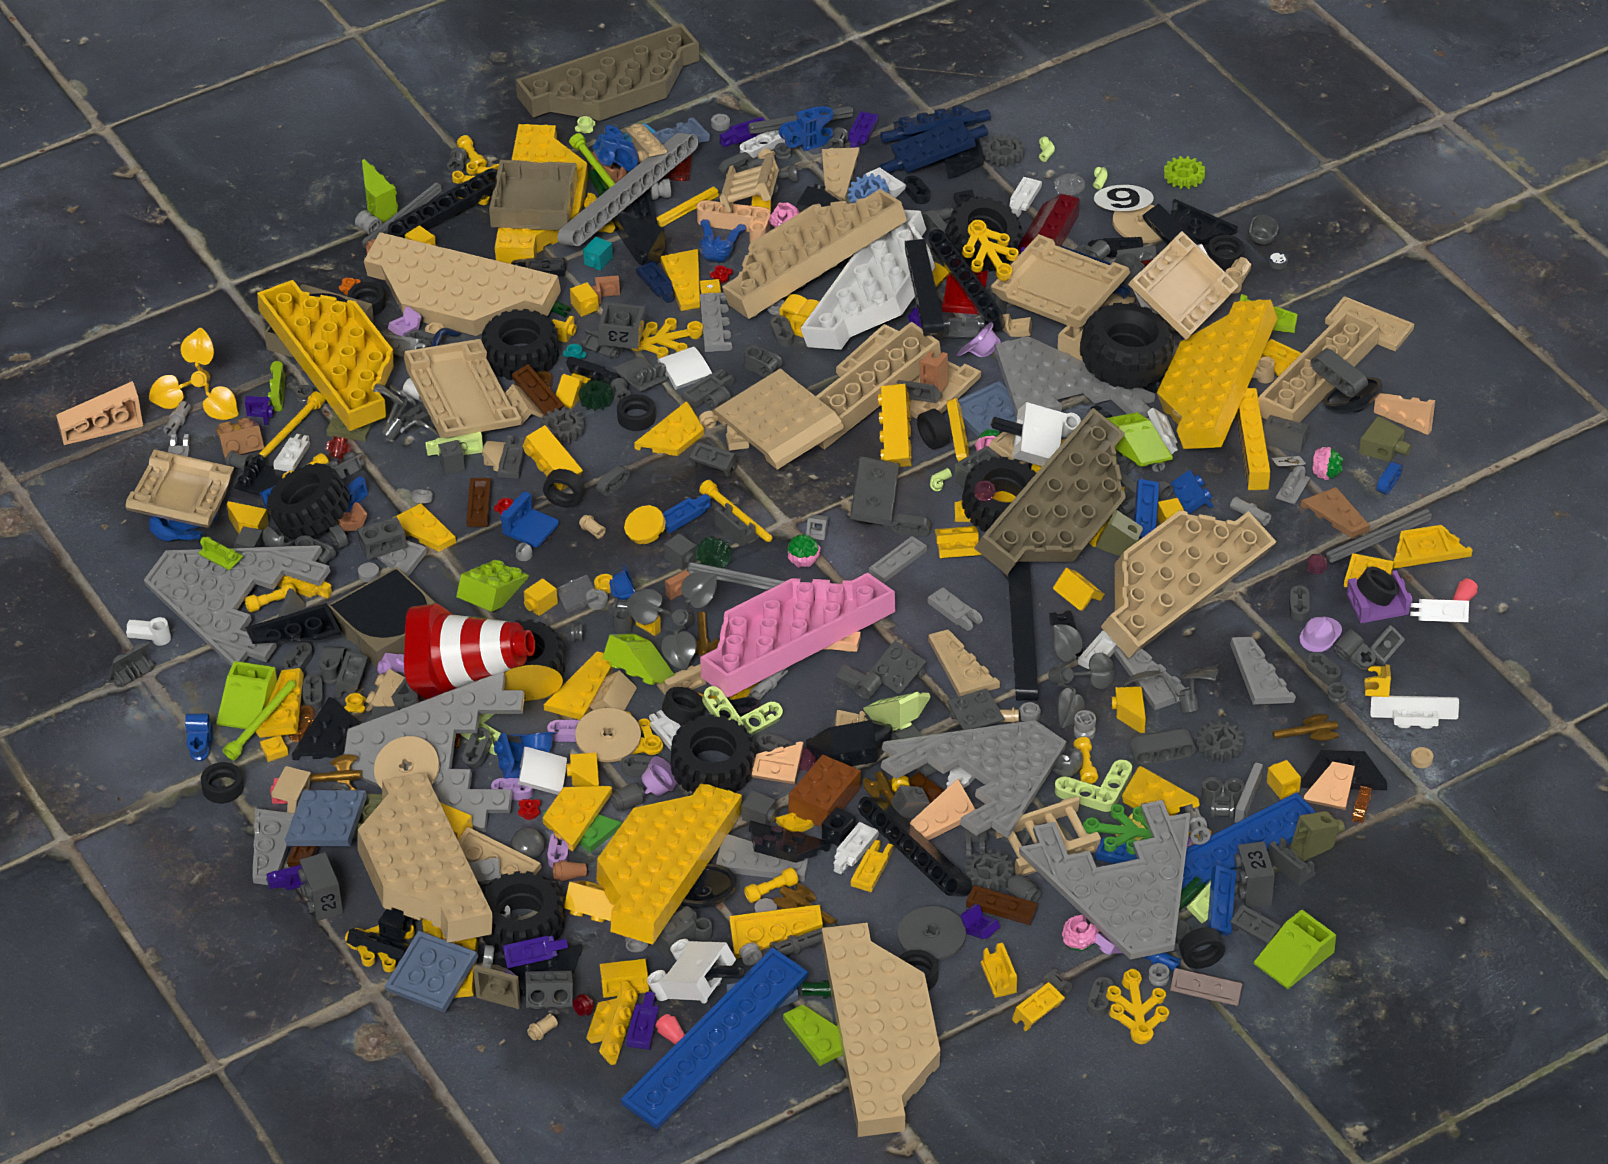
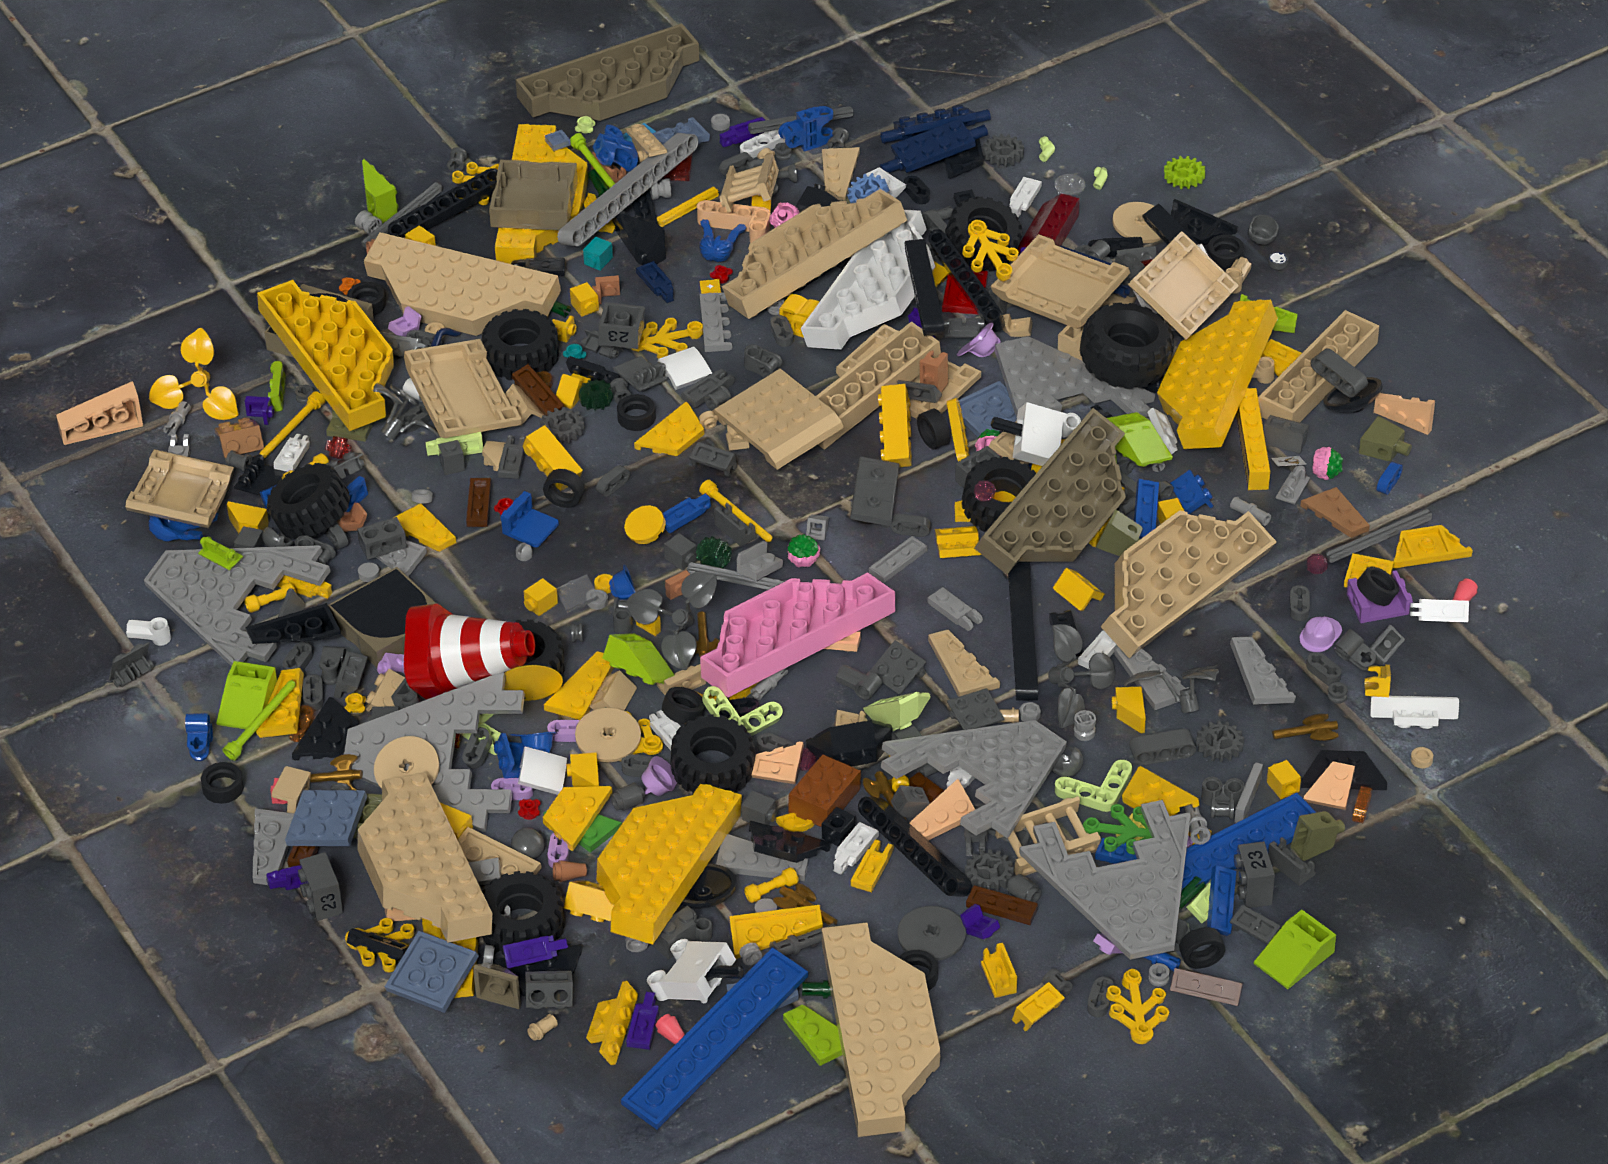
(274, 748): yellow plate -> none
(394, 924): black brick -> none
(467, 144): yellow piece -> none
(490, 584): lime slope -> none
(557, 140): none -> sand blue tile
(583, 1005): dark red plate -> none
(589, 524): tan pin -> none
(616, 972): yellow hinge -> none
(683, 272): yellow wing -> none
(756, 562): none -> light grey bracket
(862, 128): dark purple hinge -> none
(937, 479): yellowish green arm -> none
(1079, 934): bright pink piece -> none
(1088, 772): yellow piece -> none
(1123, 198): white sticker -> none
(1391, 328): tan tile -> none

